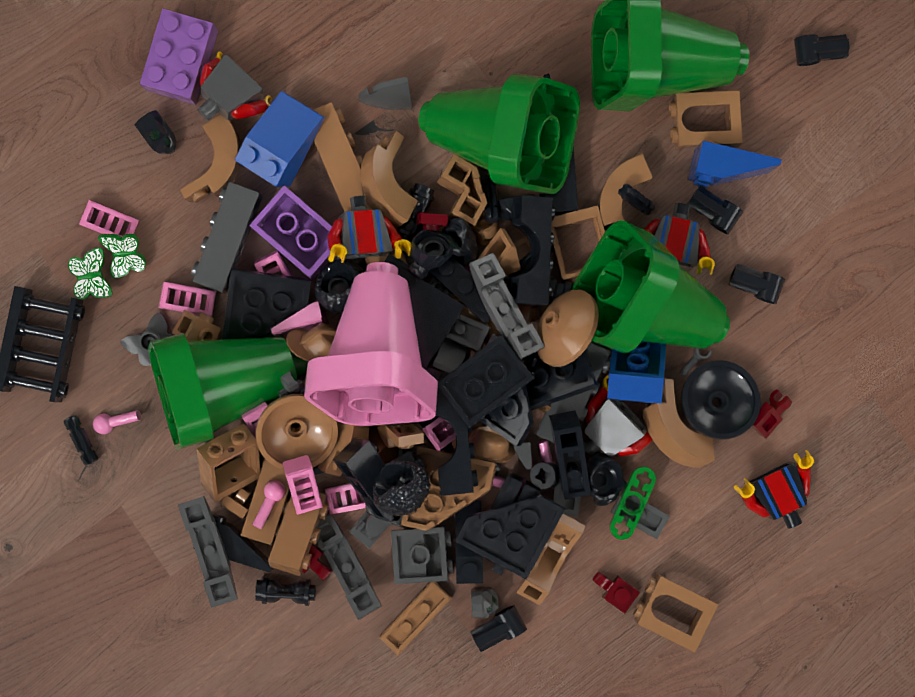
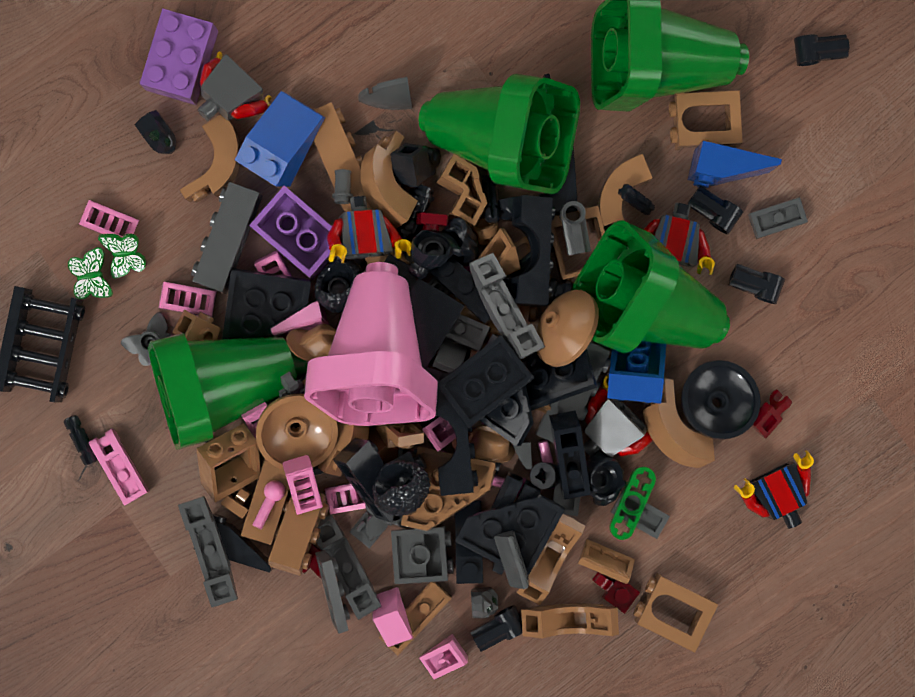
(105, 423): bright pink bar -> none
(119, 467): none -> bright pink plate
(272, 591): black piece -> none
(333, 591): none -> dark grey plate
(342, 186): none -> dark grey pin
(392, 618): none -> bright pink slope
(414, 163): none -> black brick
(444, 657): none -> bright pink slope
(512, 560): none -> dark grey slope
(569, 619): none -> medium nougat arch
(575, 231): none -> dark grey piece
(606, 561): none -> medium nougat plate
(694, 360): dark grey hand -> none
(777, 218): none -> dark grey plate

